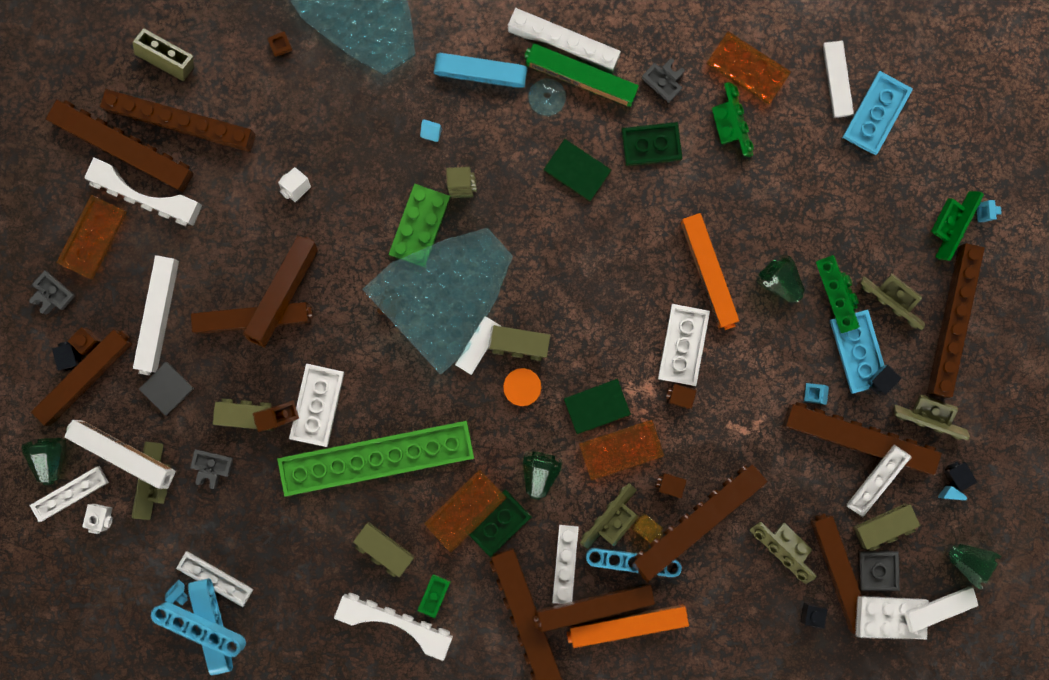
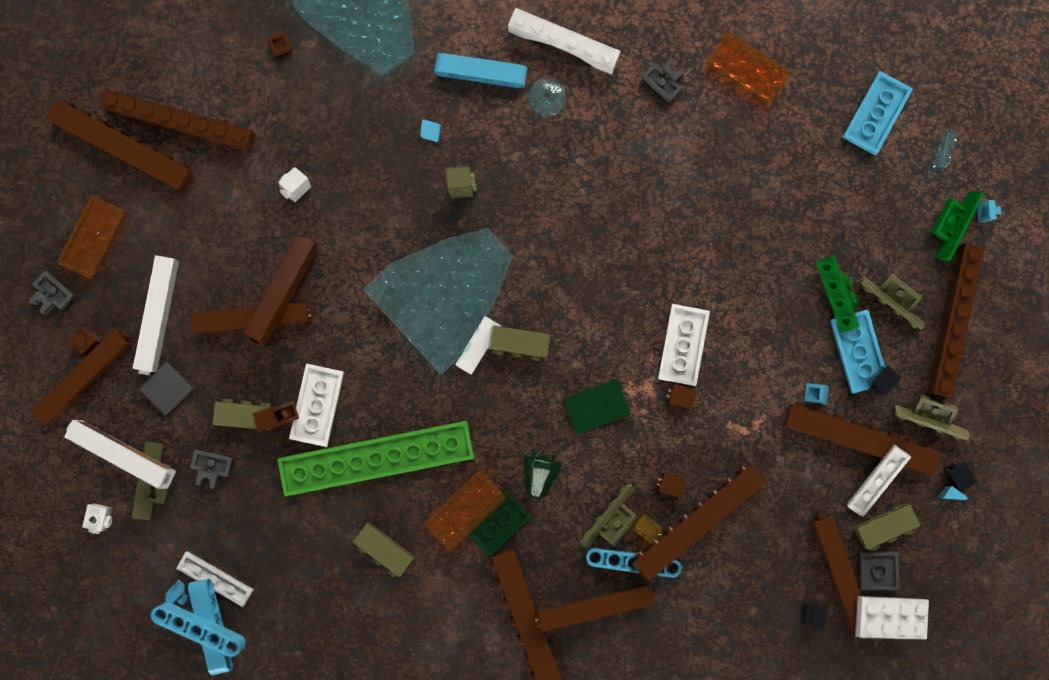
(45, 458): clear green cone -> none
(66, 356): black brick -> none
(69, 494): white plate -> none
(107, 176): white arch -> none
(163, 54): olive brick -> none
(419, 221): bright green plate -> none
(432, 641): white arch -> none
(434, 596): green plate -> none
(522, 387): orange tile -> none
(565, 564): white plate -> none
(577, 170): dark green tile -> none
(581, 74): green brick -> none
(621, 449): clear orange plate -> none
(628, 626): orange brick -> none
(651, 144): dark green tile -> none
(710, 271): orange brick -> none
(731, 121): green bracket -> none
(782, 279): clear green cone -> none
(787, 548): olive bracket -> none
(838, 79): white tile -> none
(941, 609): white tile -> none
(948, 142): none -> clear light blue plate
(974, 563): clear green cone -> none

